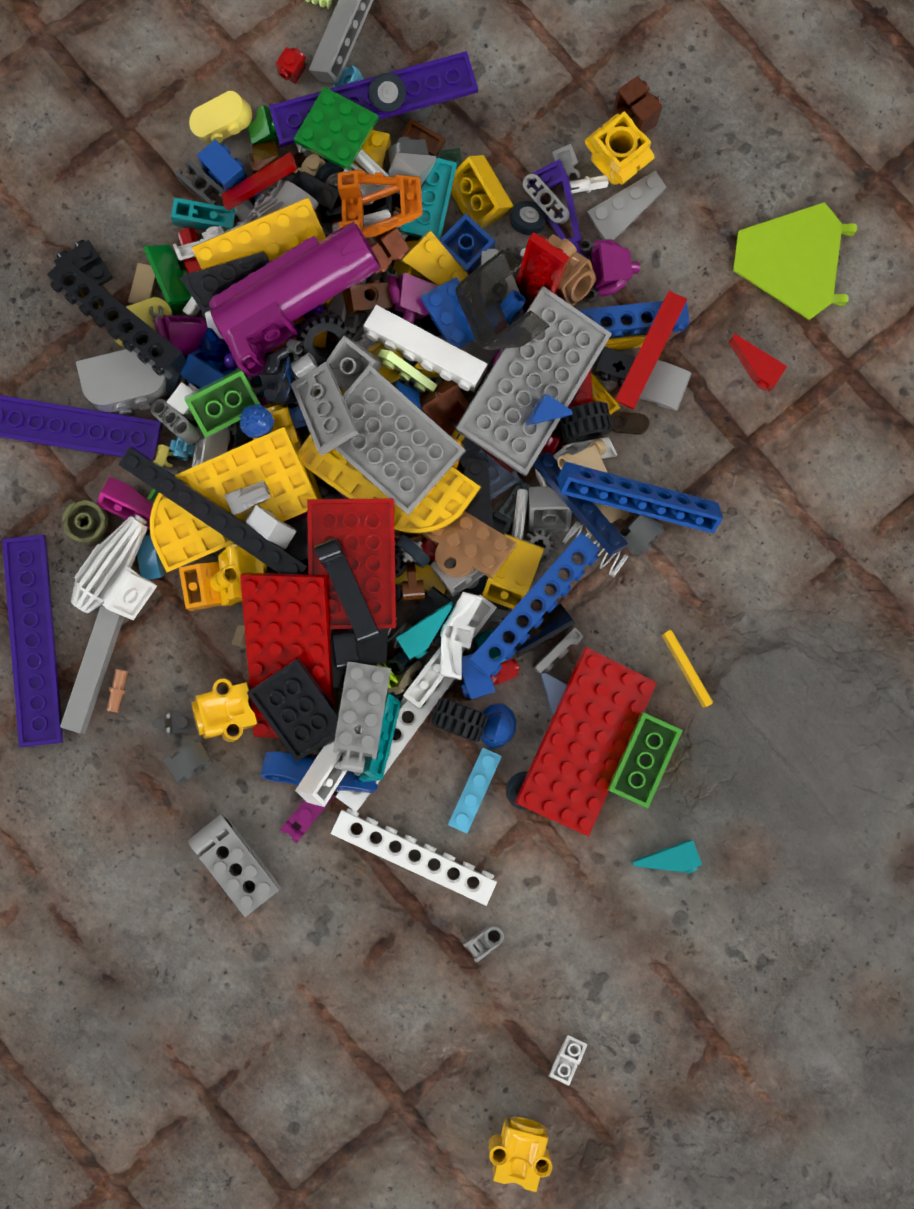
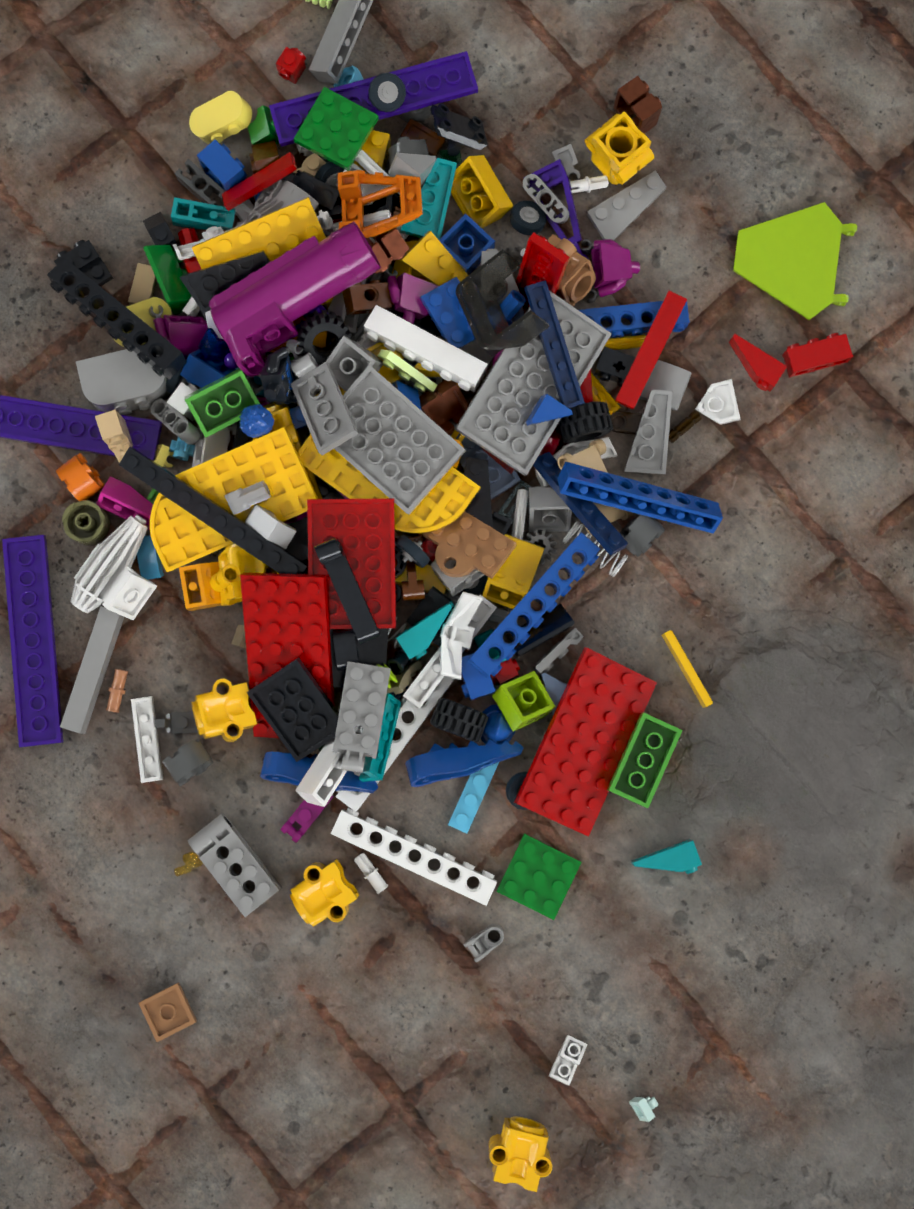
(80, 477): none -> orange brick
(114, 432): none -> tan hinge
(147, 739): none -> white tile
(159, 230): none -> black slope
(167, 1012): none -> medium nougat plate
(191, 861): none -> clear yellow plate
(317, 896): none -> yellow piece
(325, 220): none -> white axle
(371, 873): none -> white axle
(457, 762): none -> blue animal
(458, 129): none -> black shield
(523, 701): none -> lime brick
(538, 876): none -> green plate
(555, 345): none -> dark blue plate
(643, 1107): none -> light aqua tile
(652, 436): none -> light grey wing
(684, 426): none -> dark brown axle
(720, 403): none -> white plate
(817, 354): none -> red brick

